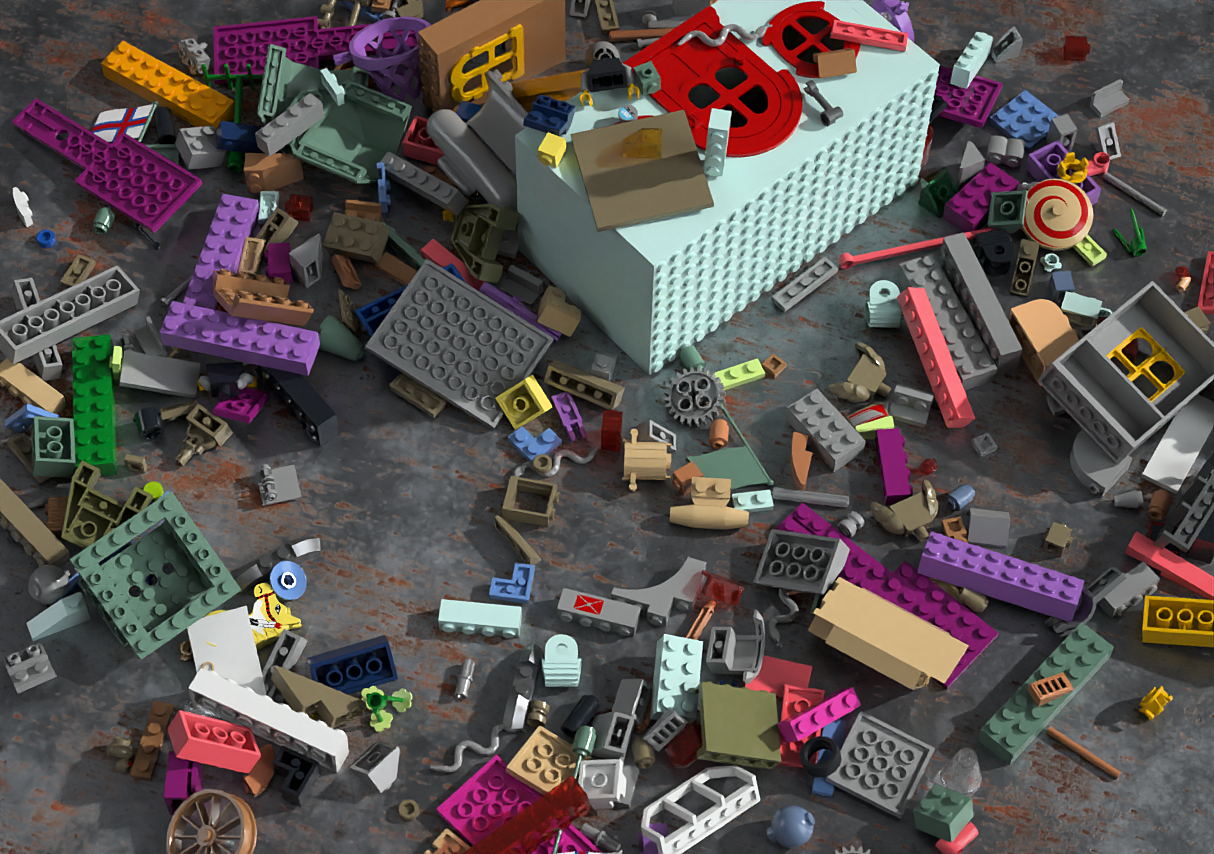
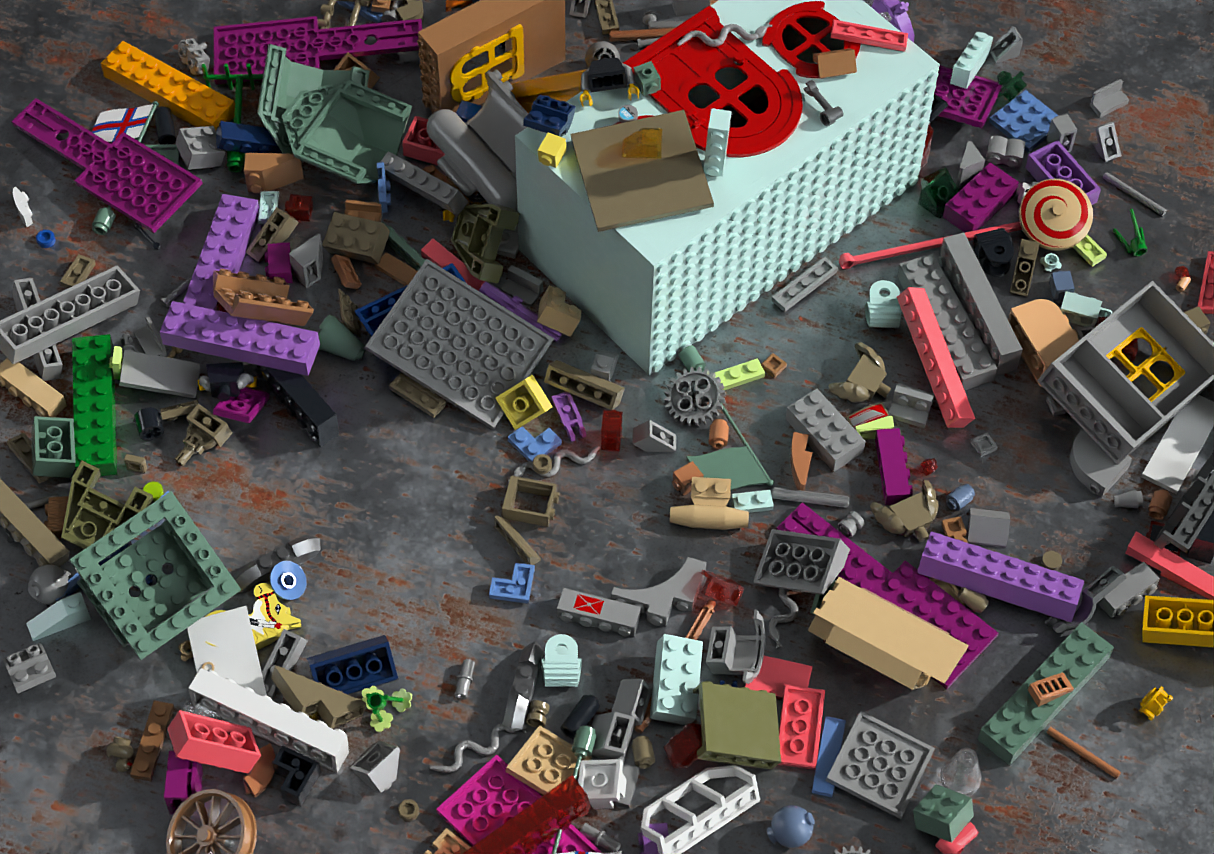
(24, 417): medium blue plate -> none
(251, 255): tan plate -> none
(278, 484): light grey hinge -> none
(289, 124): light grey brick -> none
(330, 82): light aqua plate -> none
(384, 58): medium lavender piece -> none
(480, 618): light aqua brick -> none
(645, 460): tan container -> none
(671, 733): light grey slope -> none
(813, 719): dark pink arch -> none
(814, 745): black tyre -> none
(1007, 210): sand green slope -> none
(1010, 84): none -> clear green hips
(1051, 560): none -> dark tan tile
(1057, 539): dark tan brick -> none
(1071, 163): yellow piece -> none
(1076, 48): clear red brick -> none
(1098, 164): coral piece -> none

